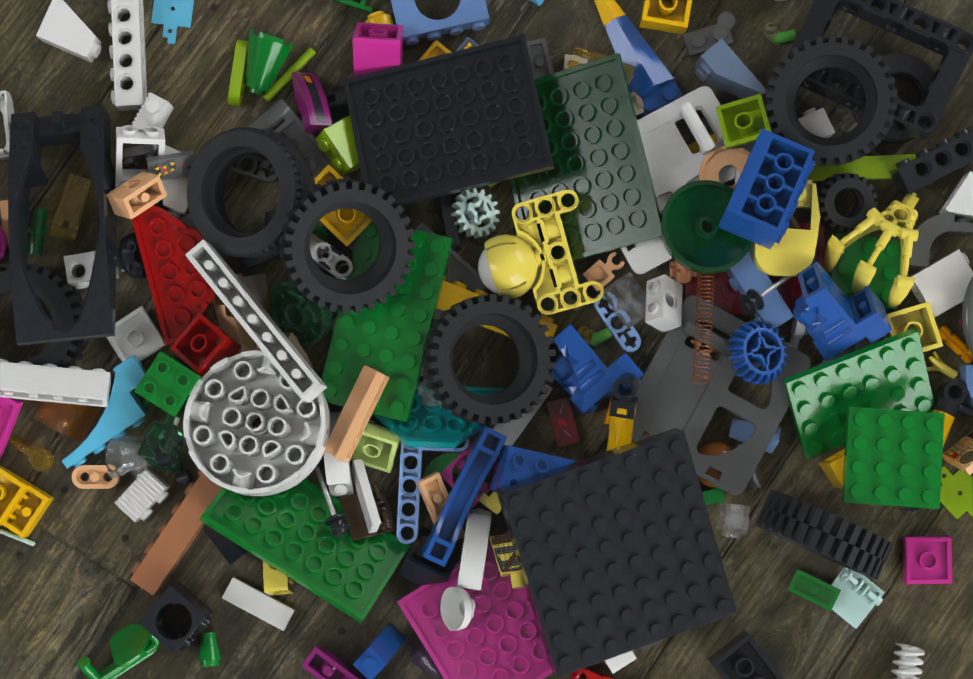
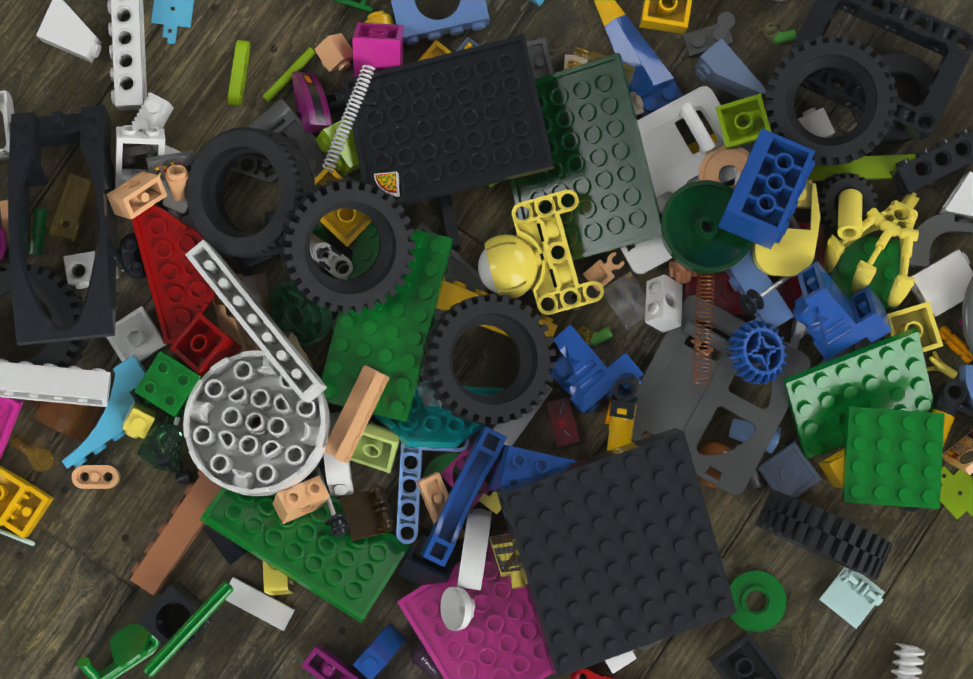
(122, 454): clear piece -> none
(138, 421): none -> light yellow brick
(142, 495): white brick -> none
(177, 181): none -> light nougat cone
(188, 629): none -> green axle
(209, 651): green cone -> none
(264, 60): green cone -> none
(300, 499): none -> light nougat brick
(335, 52): none -> light nougat brick
(348, 117): none -> white piece
(365, 495): white tile -> none
(388, 182): none -> tile
(475, 213): light aqua gear -> none
(632, 333): light blue beam -> none
(713, 496): green piece -> none
(732, 519): clear brick -> none
(775, 600): none -> green piece
(789, 471): none -> sand blue tile
(814, 590): green plate -> none
(850, 214): none -> light yellow brick
(927, 560): dark pink tile -> none

